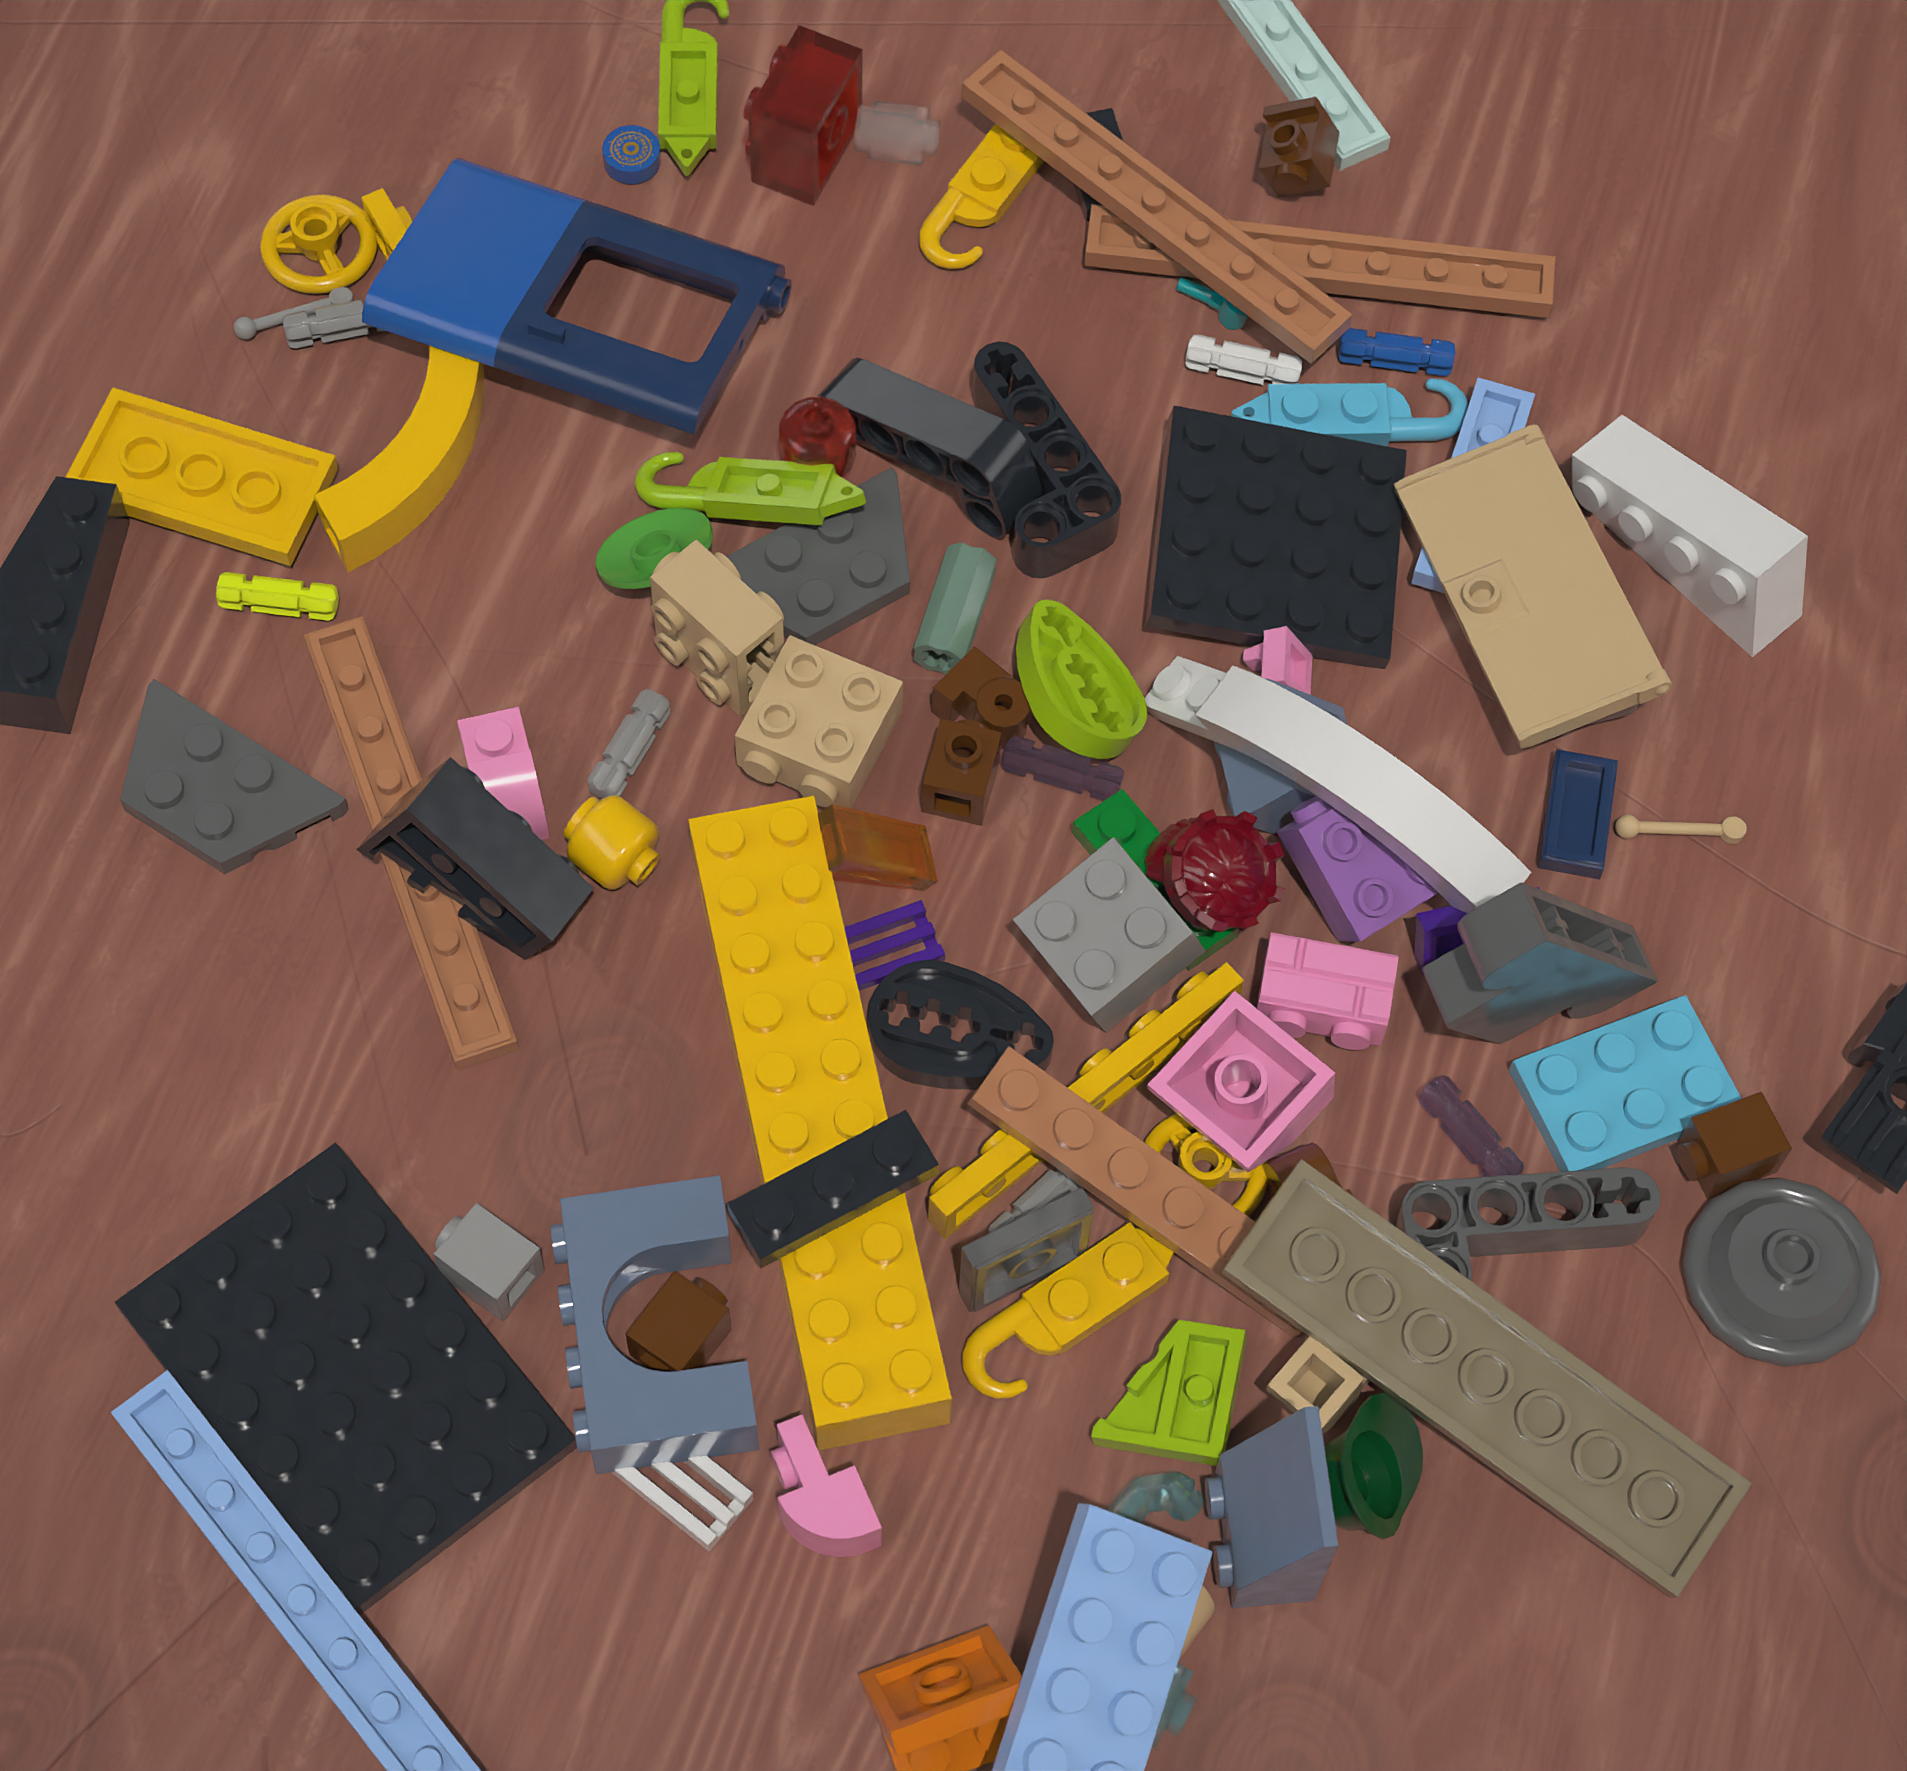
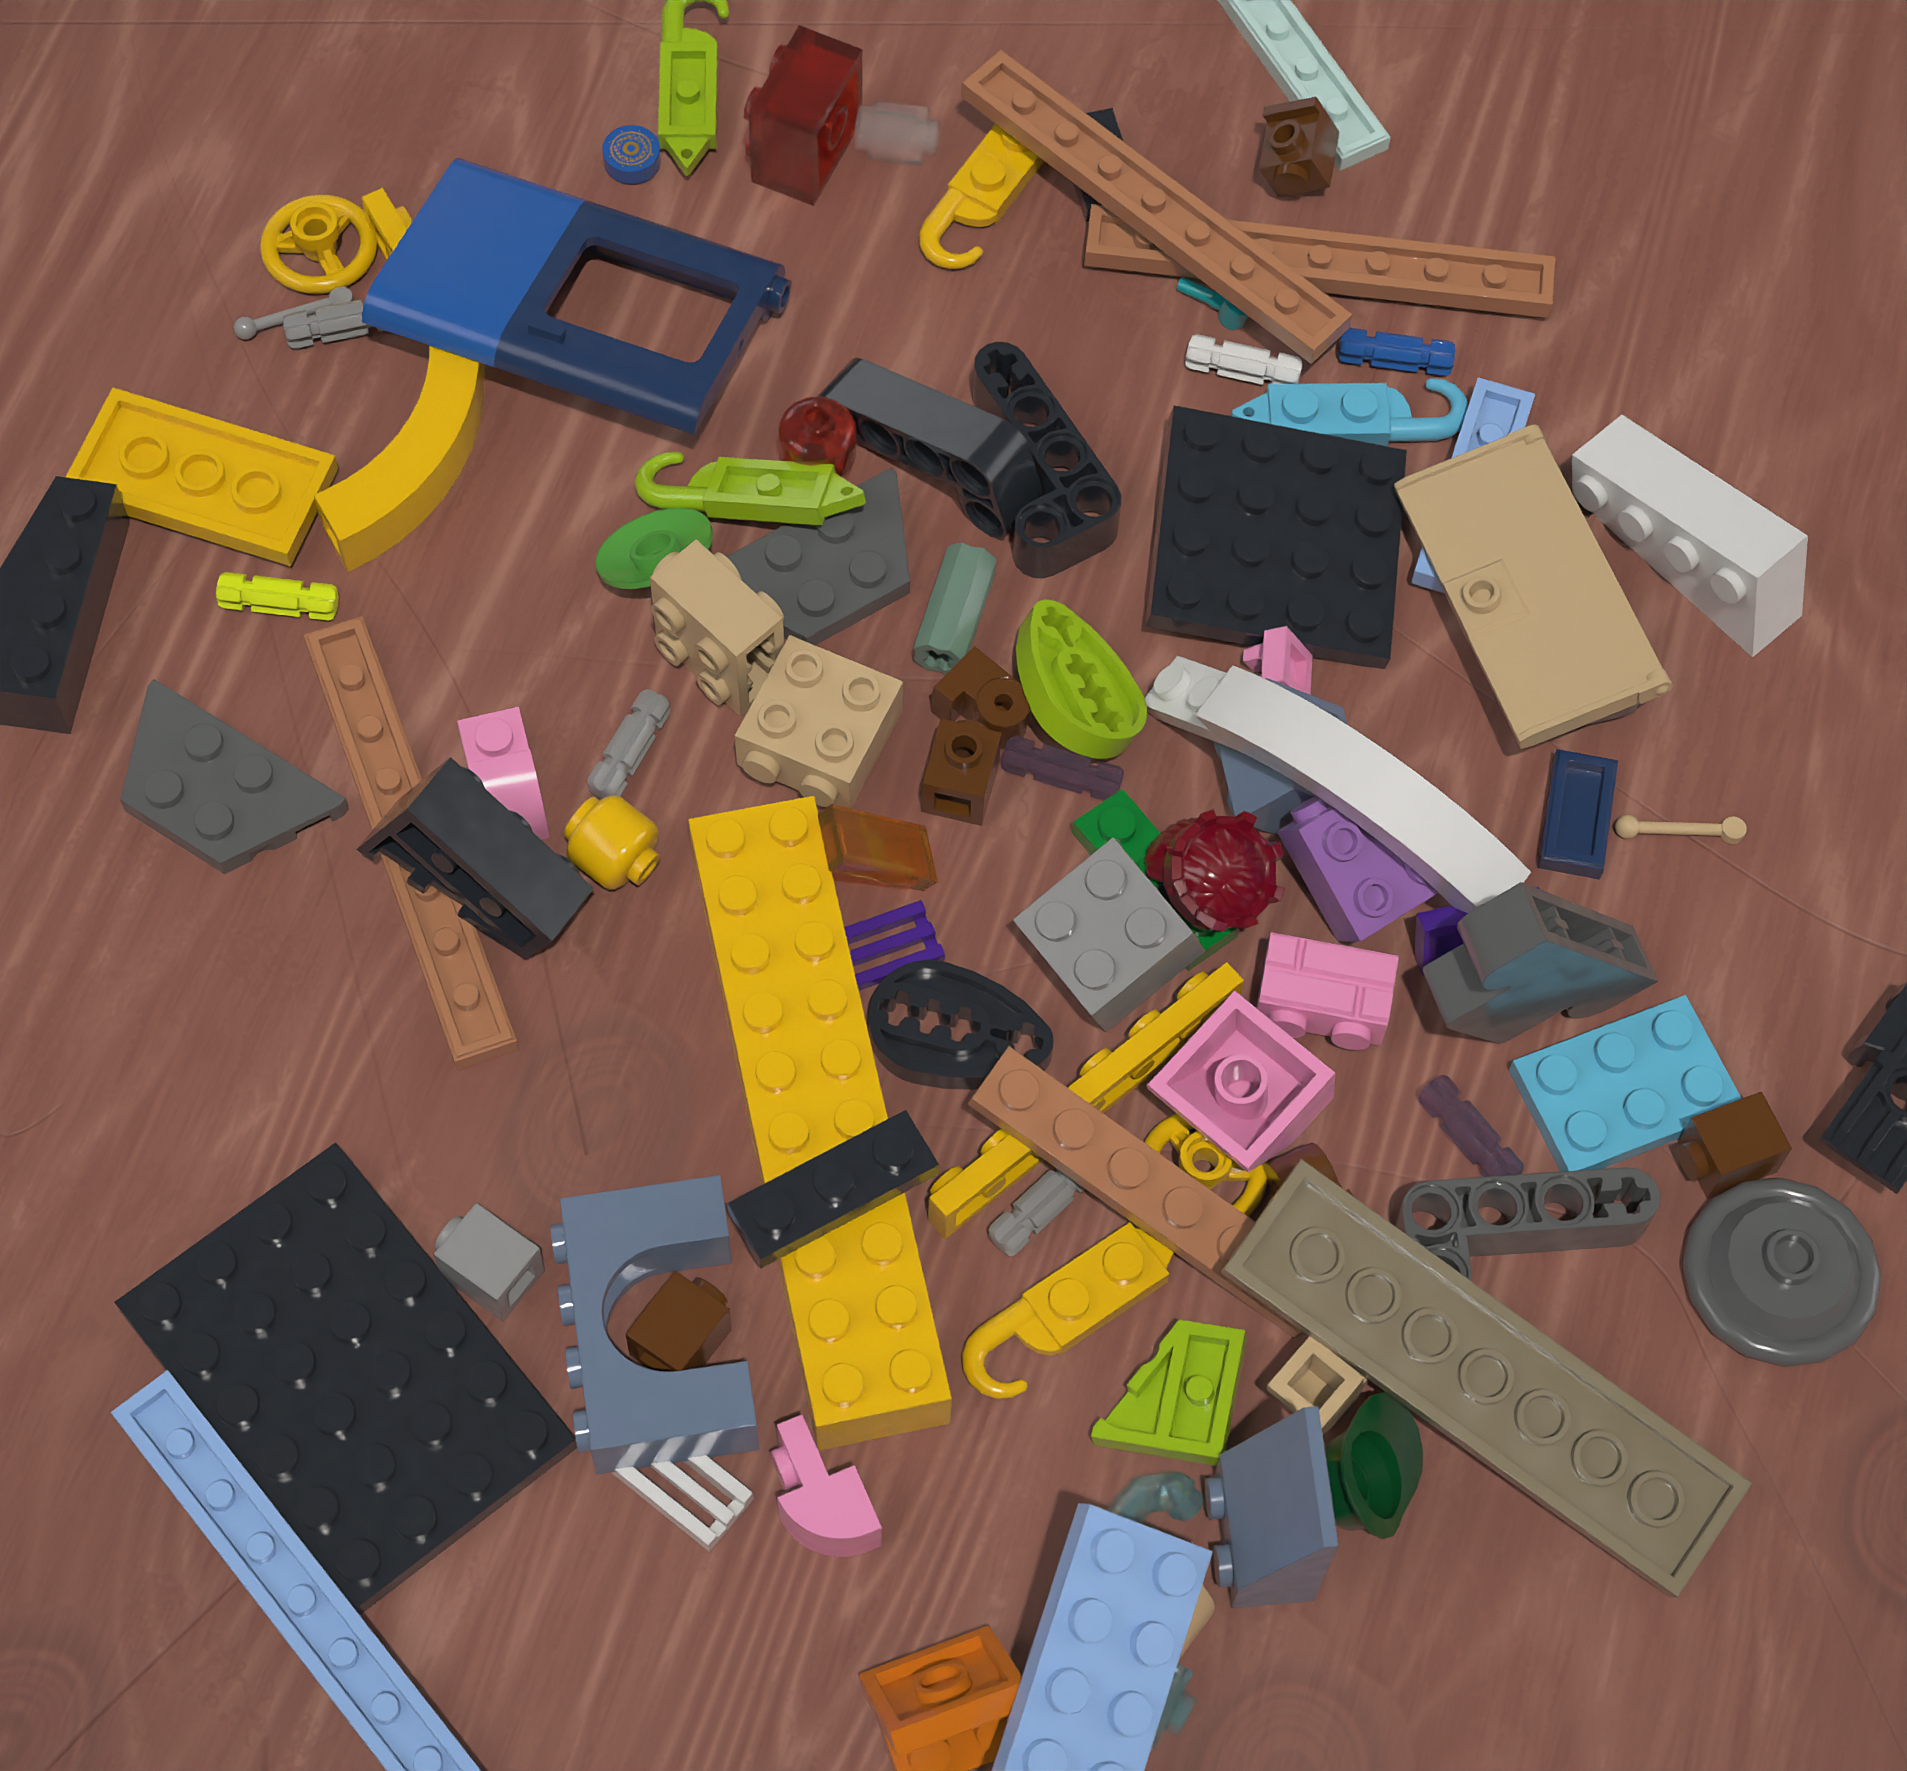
(1025, 1250): flat silver tile -> none

